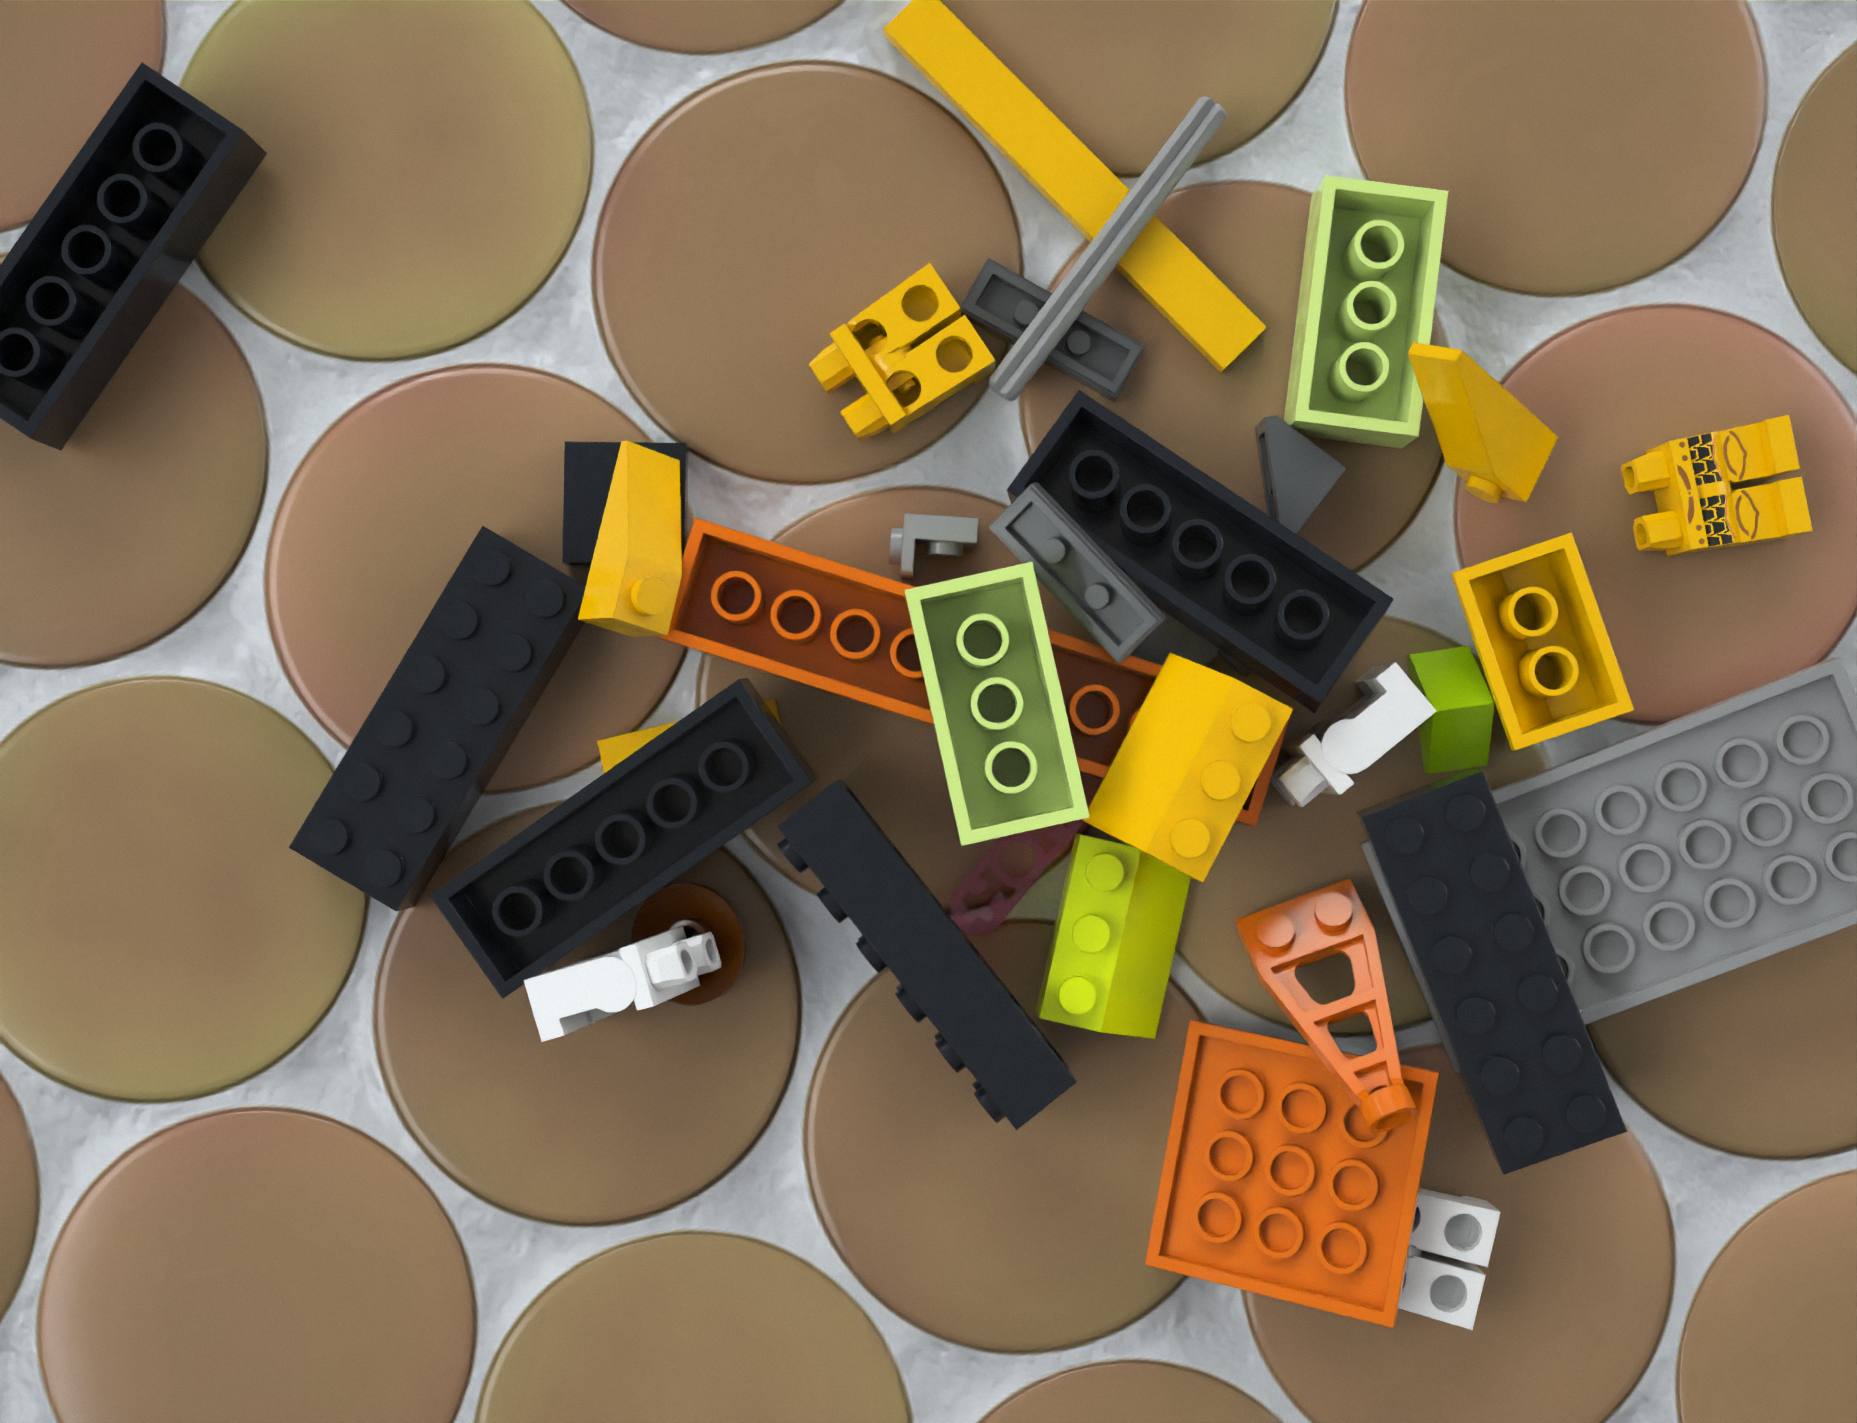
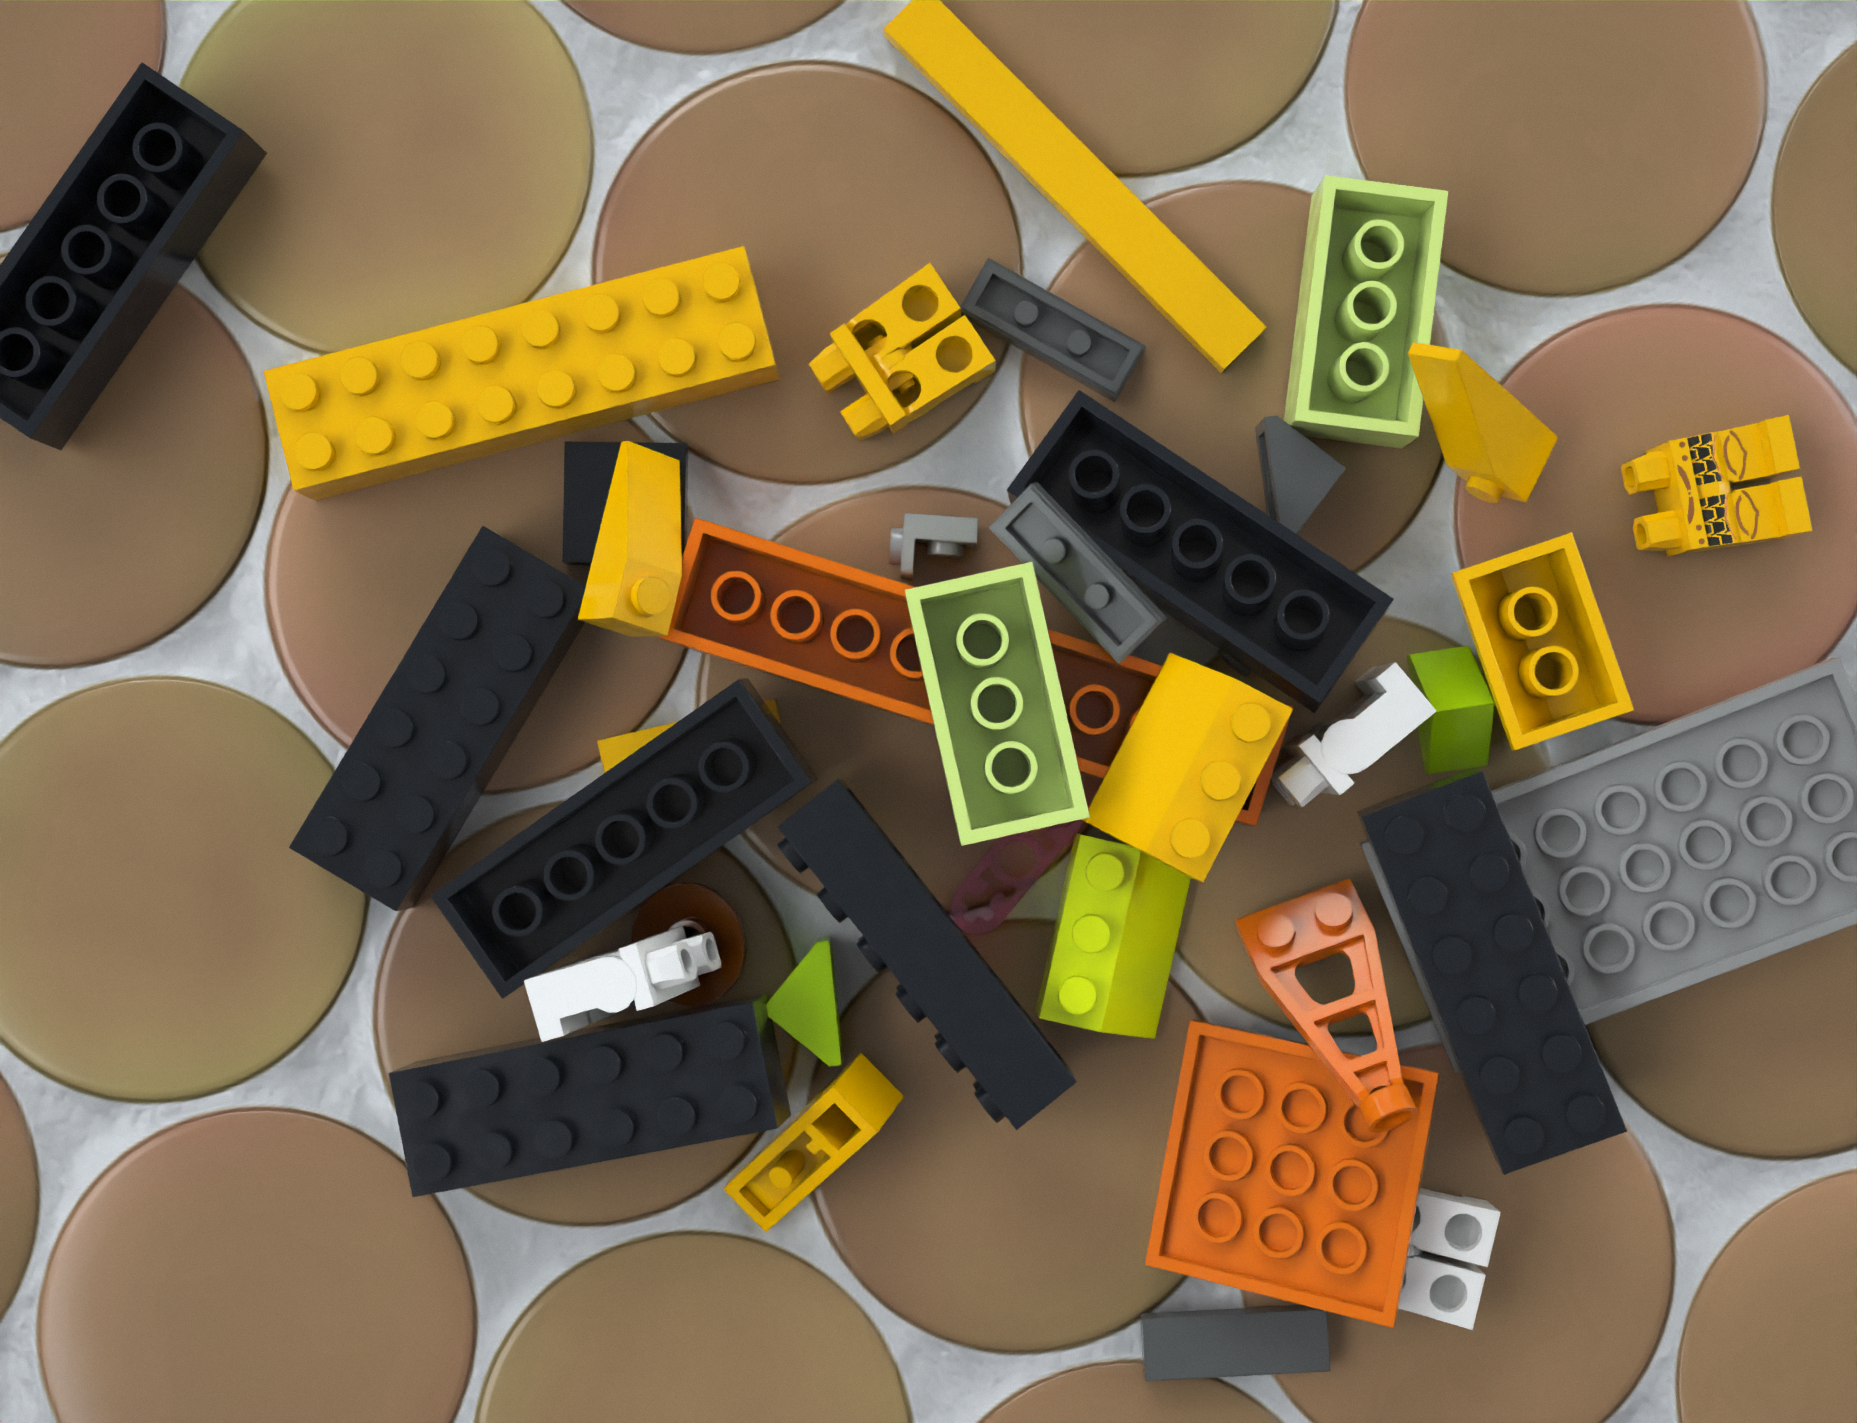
(521, 375): none -> yellow brick
(590, 1095): none -> black brick
(809, 1004): none -> lime slope
(815, 1142): none -> yellow slope
(1107, 248): light grey axle -> none
(1234, 1342): none -> dark grey tile

